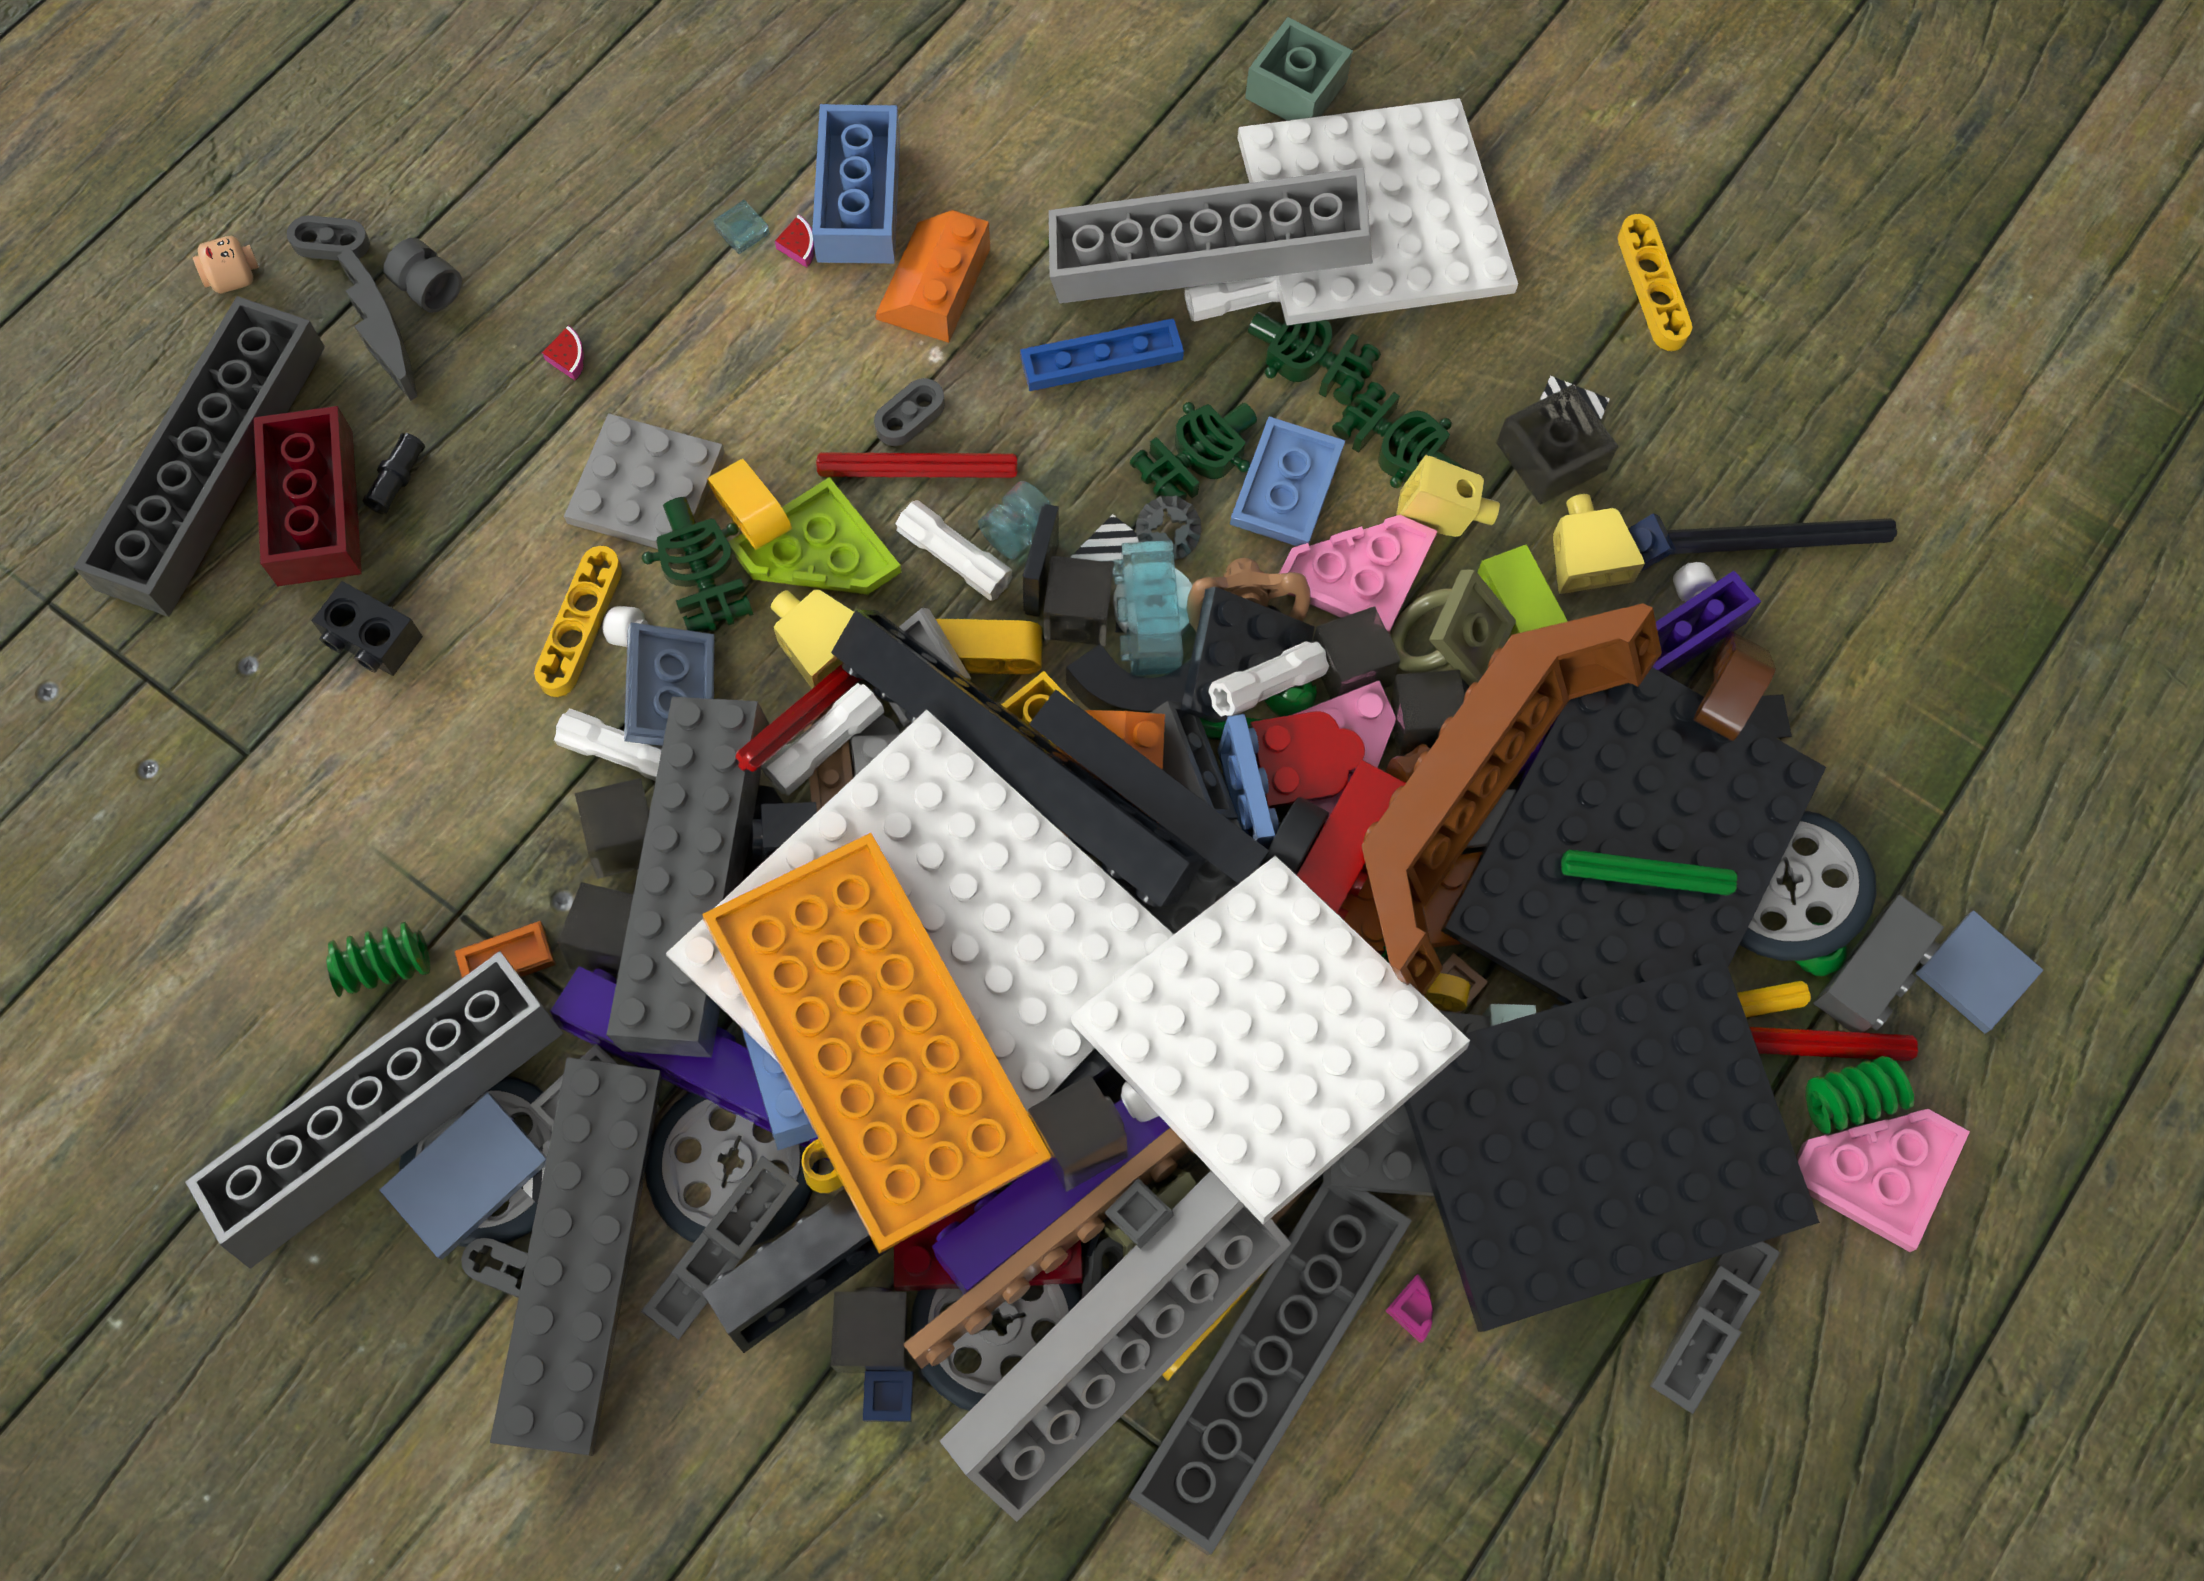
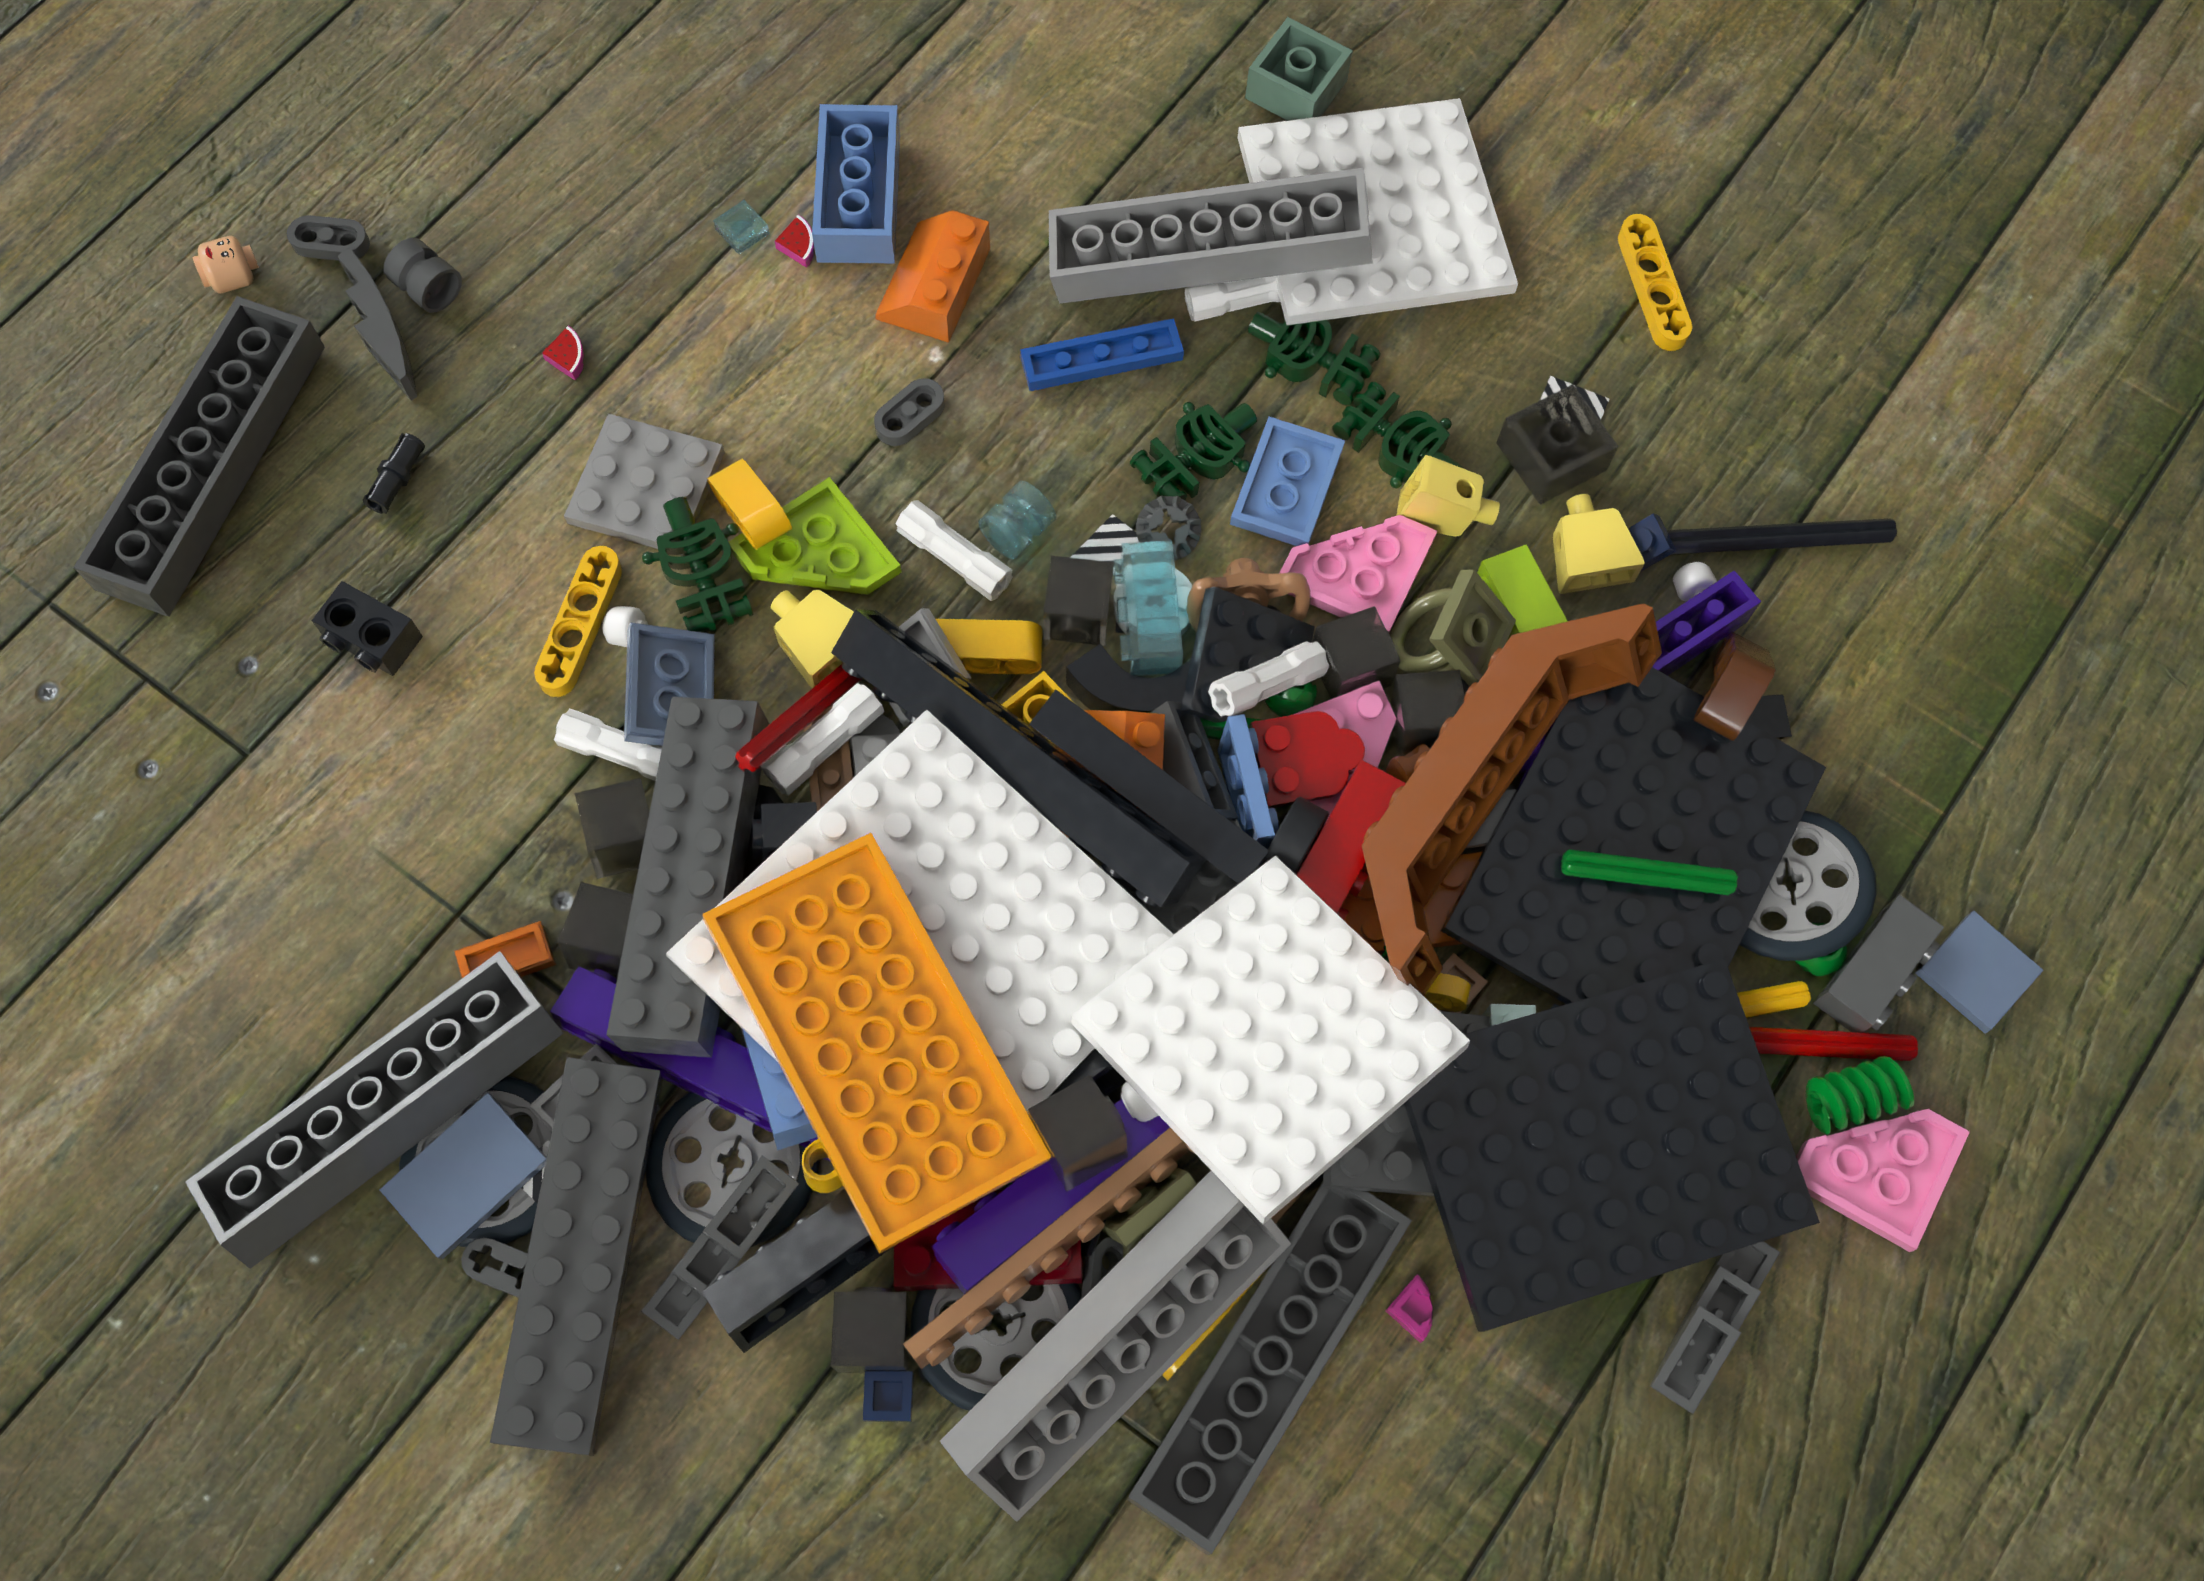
(307, 496): dark red brick -> none
(377, 960): green piece -> none
(917, 465): red axle -> none
(1037, 566): black tile -> none
(1139, 1213): dark grey tile -> none

